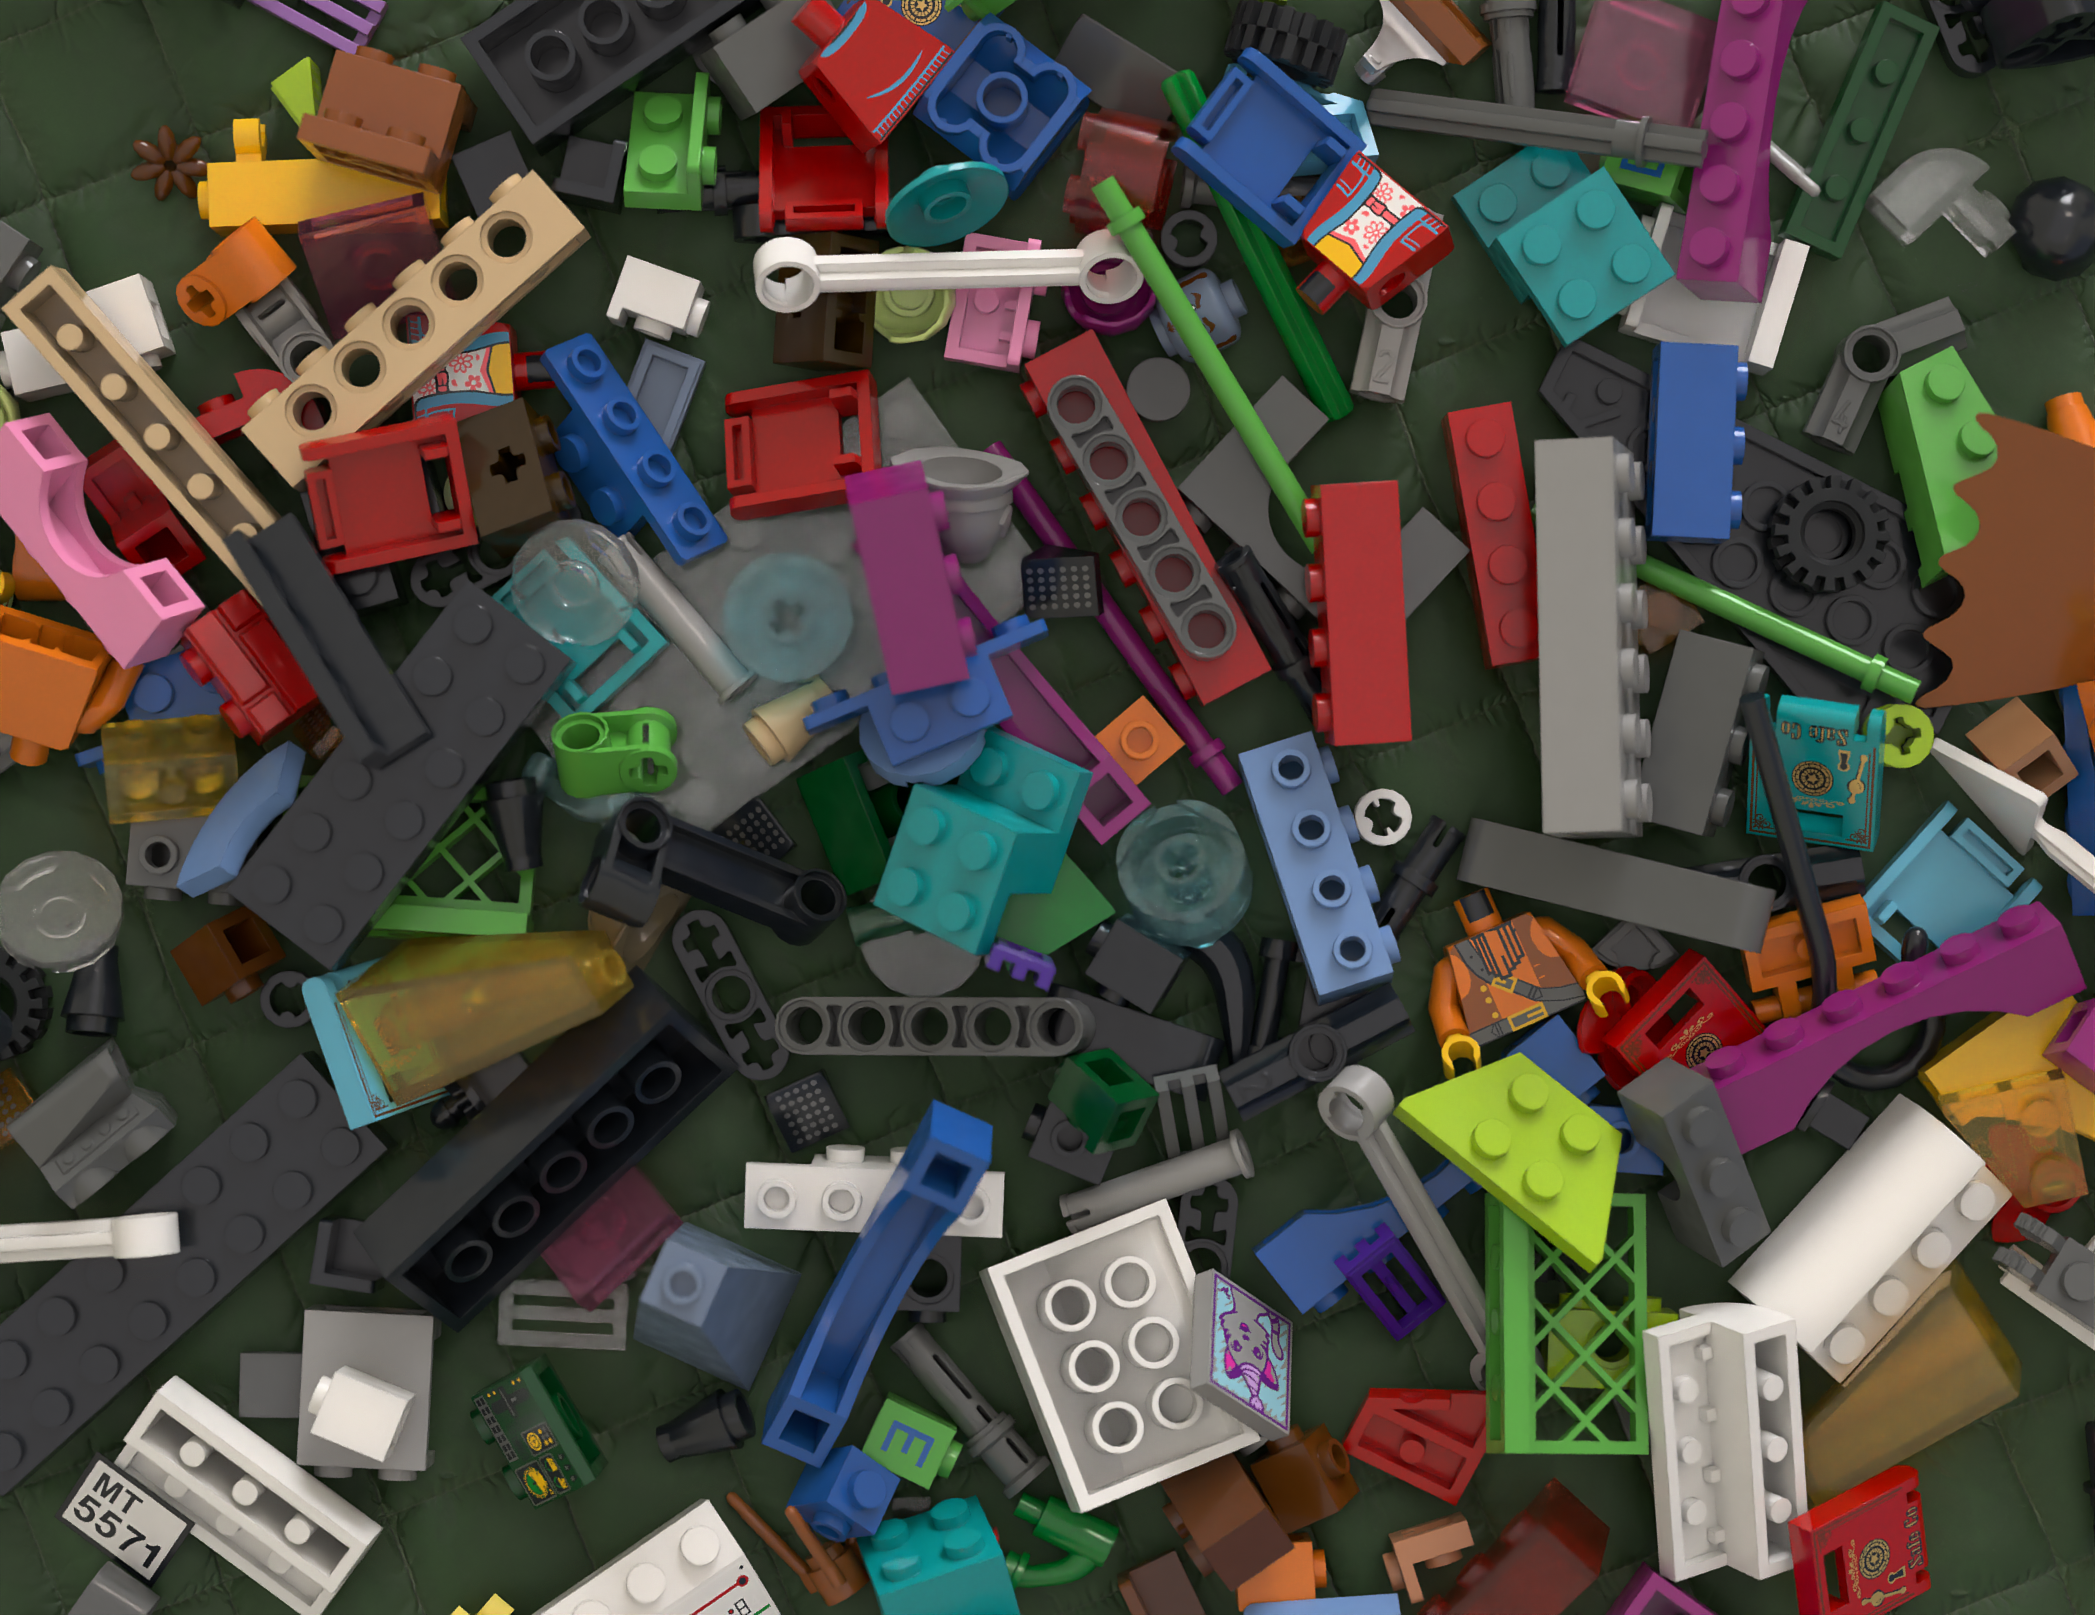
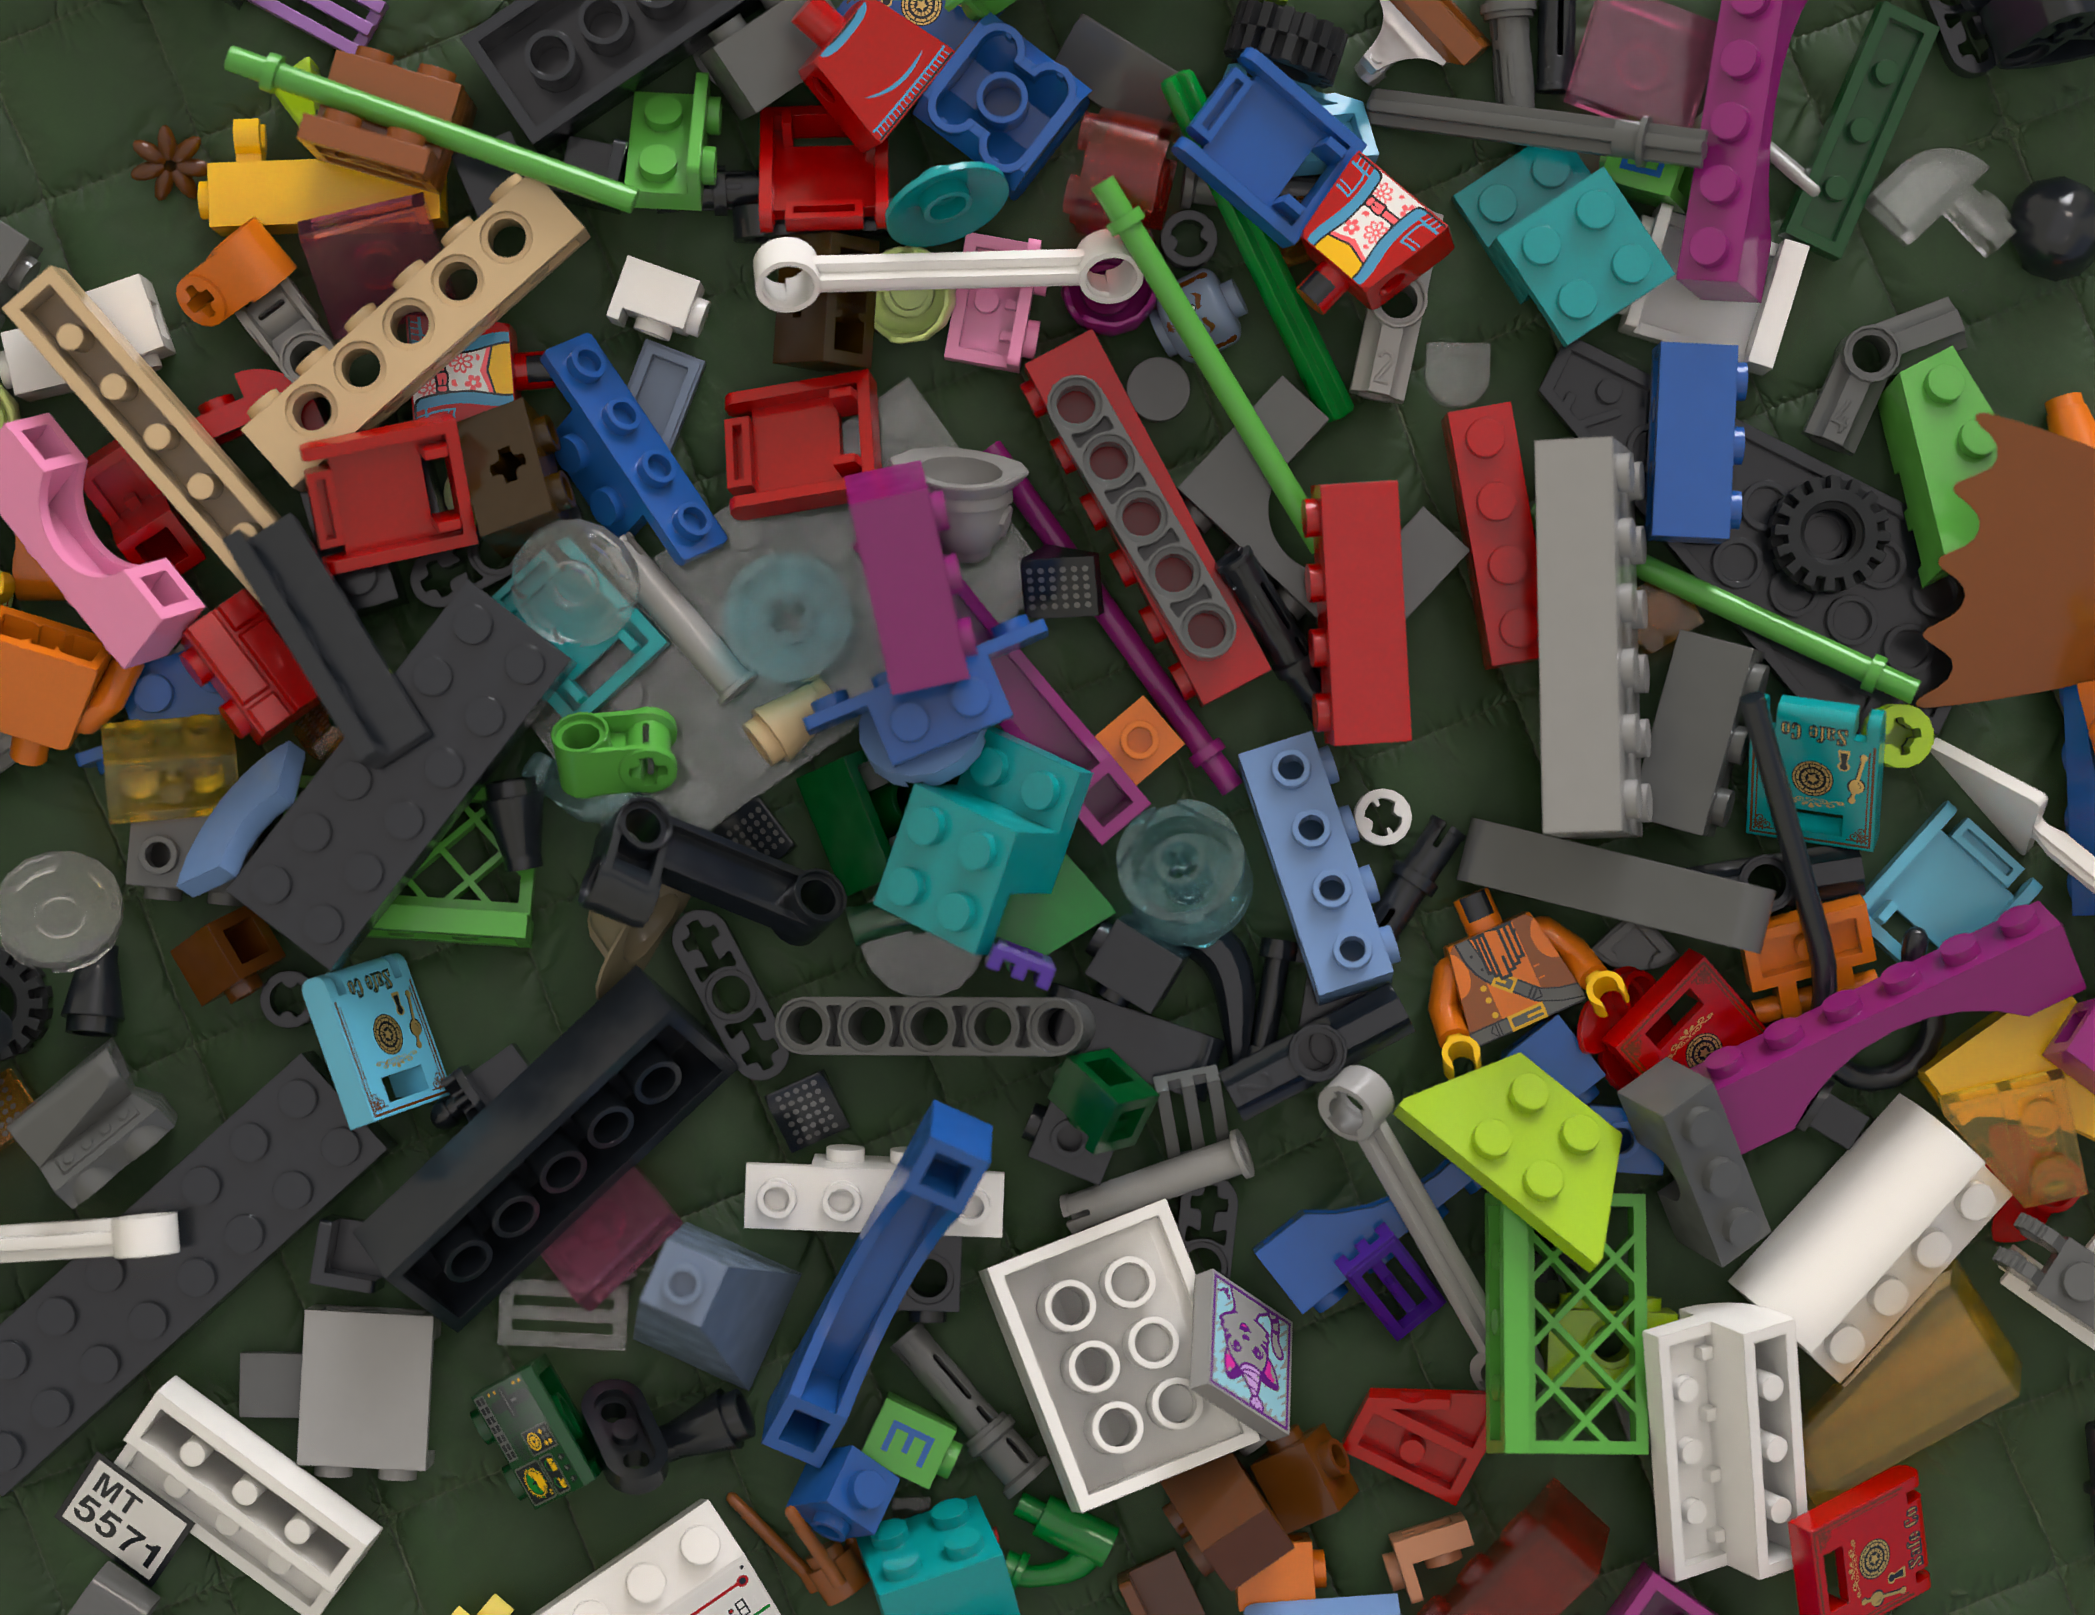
(275, 74): none -> bright green bar
(360, 1412): white brick -> none
(471, 1000): clear yellow slope -> none
(628, 1441): none -> black plate
(1456, 372): none -> clear tile
(2023, 748): medium nougat brick -> none

